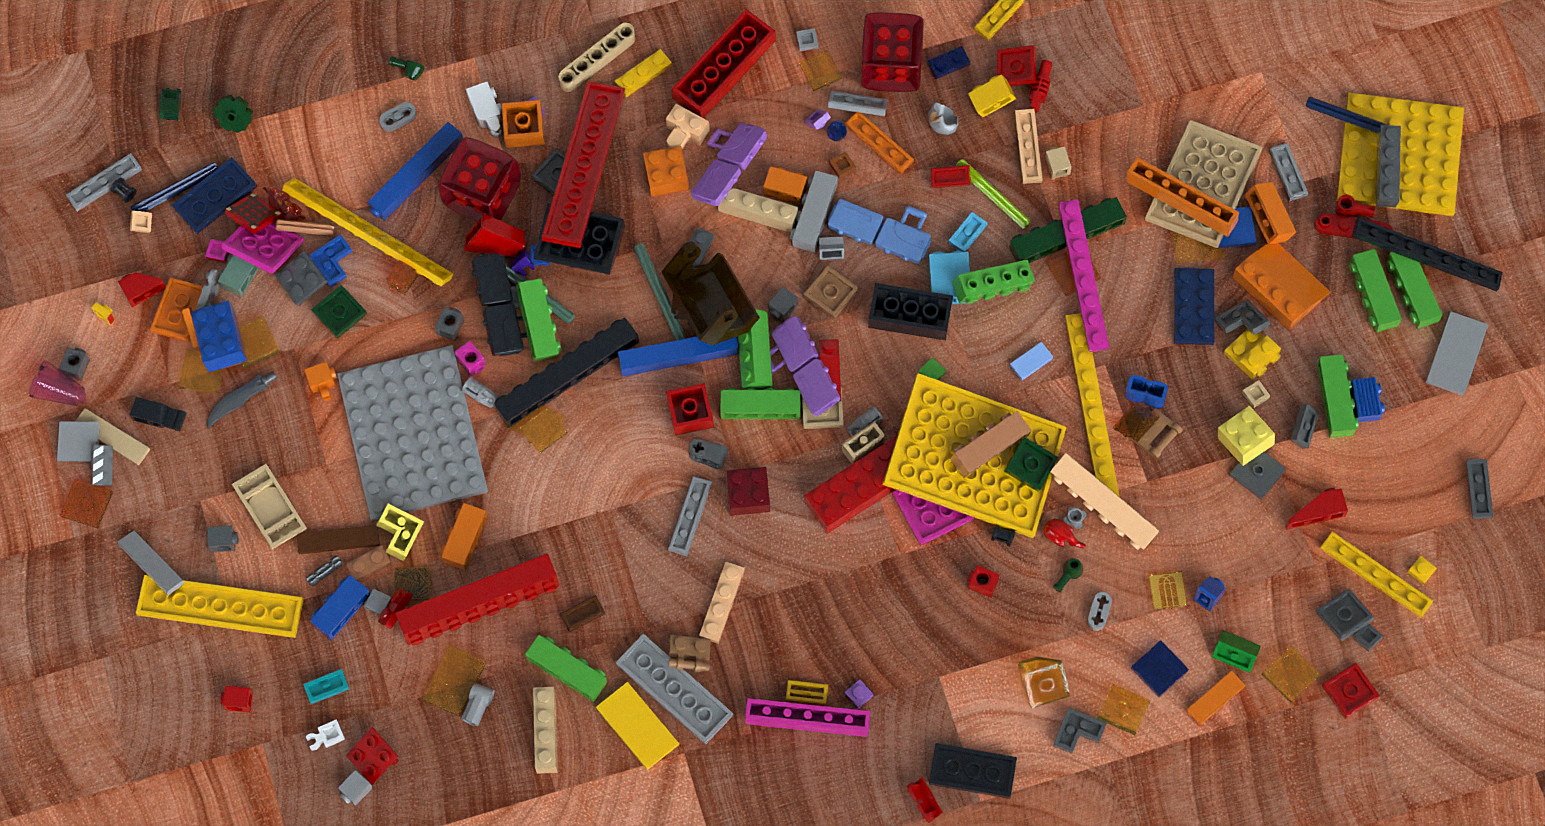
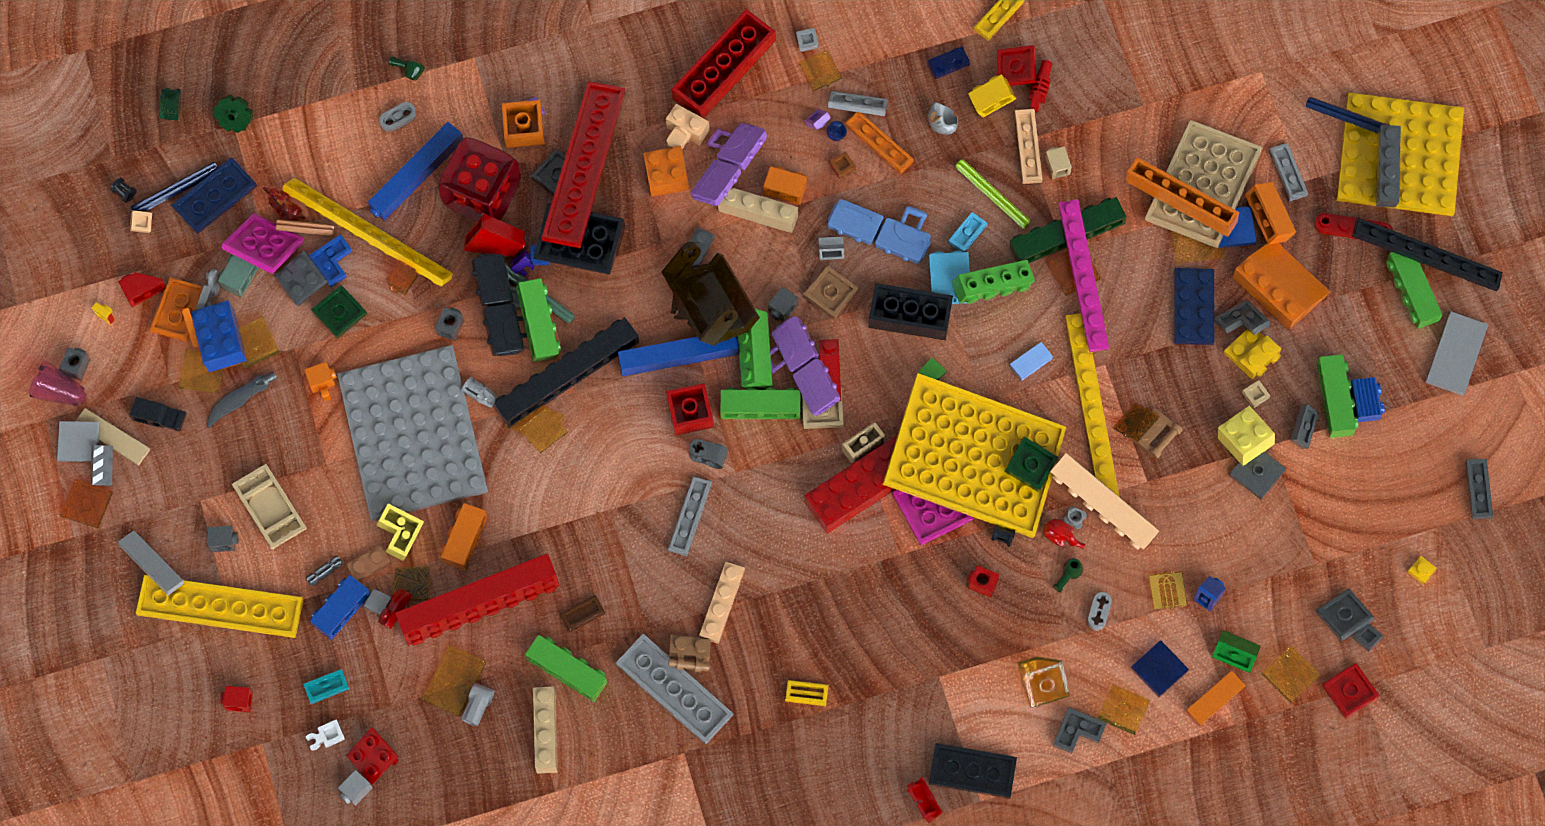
(102, 182): light grey tile -> none
(216, 252): dark pink plate -> none
(252, 213): tile -> none
(338, 539): reddish brown tile -> none
(469, 350): dark pink brick -> none
(485, 108): white hinge -> none
(599, 49): tan beam -> none
(637, 725): yellow tile -> none
(643, 72): yellow plate -> none
(659, 291): sand green axle -> none
(748, 491): dark red brick -> none
(807, 717): dark pink brick -> none
(814, 212): light grey brick -> none
(858, 694): medium lavender plate -> none
(870, 416): light grey hinge -> none
(892, 52): dark red piece -> none
(950, 176): red tile -> none
(990, 444): nougat brick -> none
(1150, 392): blue brick -> none
(1324, 507): red slope -> none
(1354, 207): red pin -> none
(1375, 290): bright green brick -> none
(1376, 574): yellow tile -> none

